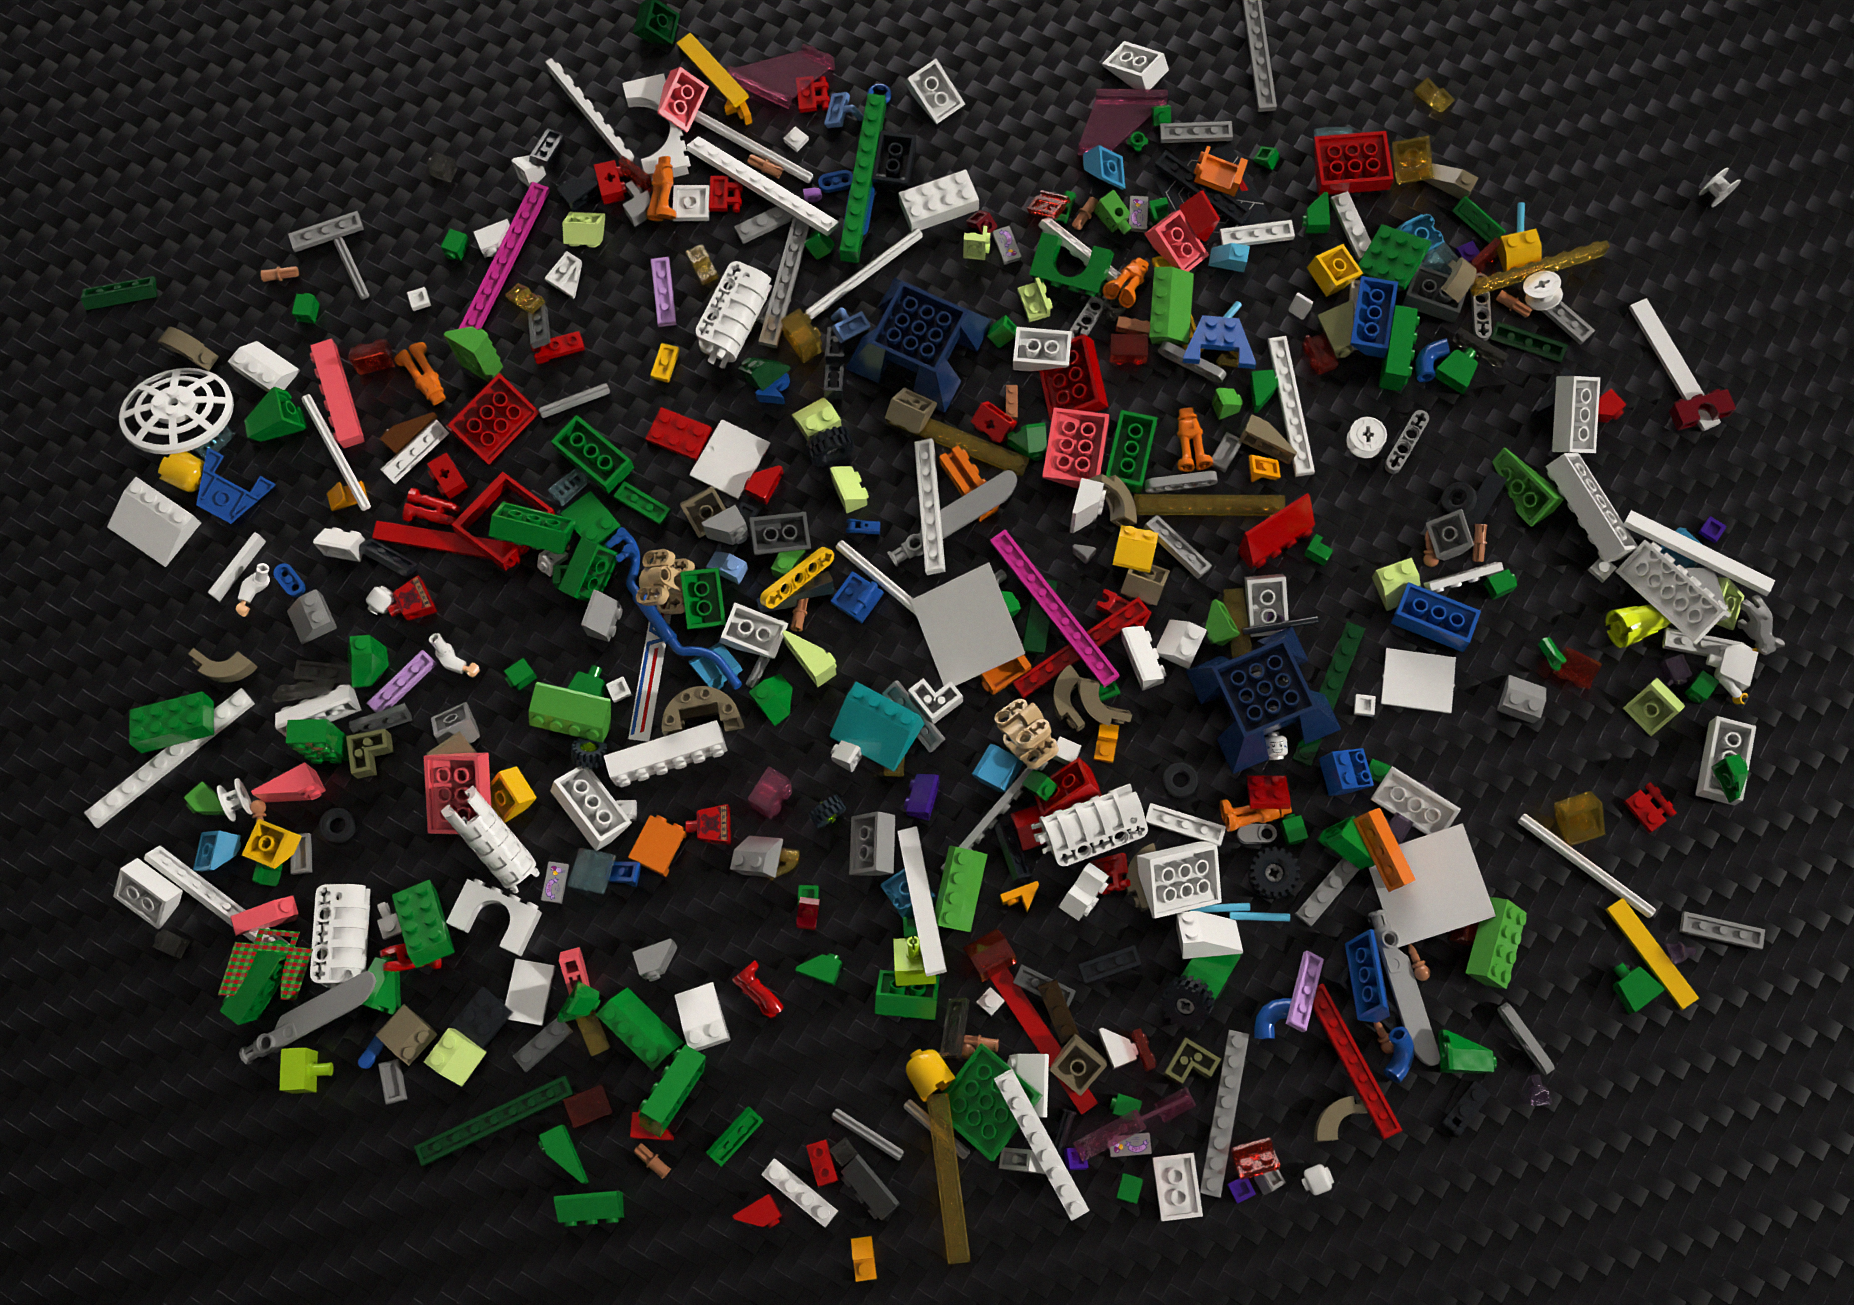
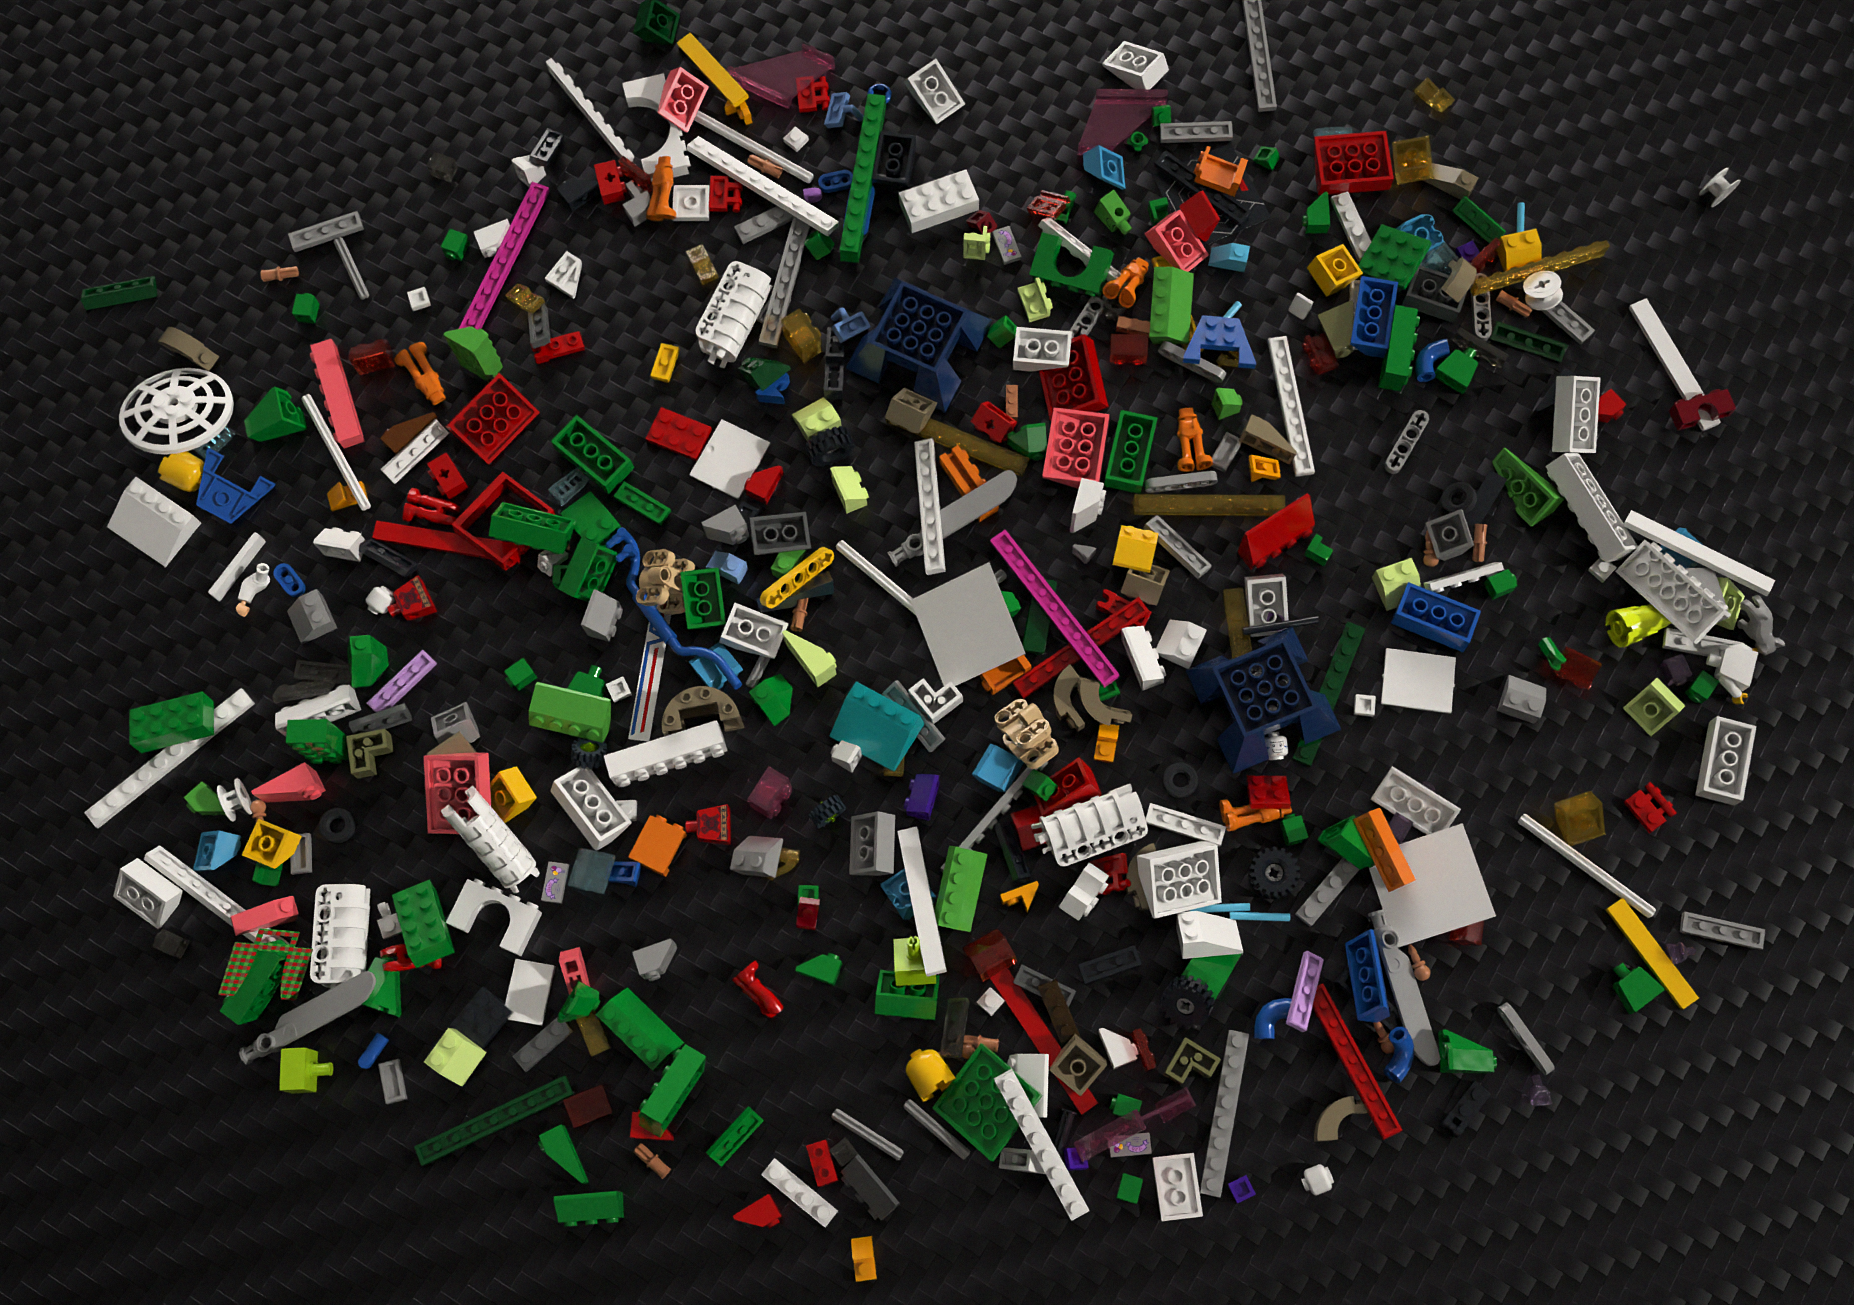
(226, 671): dark tan arch -> none
(263, 366): white slope -> none
(406, 1034): dark tan slope -> none
(448, 659): white arm -> none
(574, 400): light grey axle -> none
(583, 229): yellowish green slope -> none
(663, 292): lavender tile -> none
(702, 507): dark tan slope -> none
(702, 1017): white slope -> none
(857, 597): blue plate -> none
(864, 273): white axle -> none
(867, 527): blue bar -> none
(909, 928): green panel -> none
(948, 1178): clear yellow plate -> none
(1067, 751): white brick -> none
(1085, 213): nougat axle -> none
(1119, 500): dark tan arch -> none
(1138, 213): light grey tile -> none
(1220, 624): bright green slope -> none
(1252, 834): light grey piece -> none
(1255, 1158): clear red bracket -> none
(1258, 233): white plate -> none
(1262, 387): green slope -> none
(1269, 1181): light grey slope -> none
(1346, 771): blue slope -> none
(1375, 434): white piece -> none
(1378, 770): green plate -> none
(1497, 944): bright green brick -> none
(1712, 529): dark purple plate -> none
(1731, 775): green slope -> none

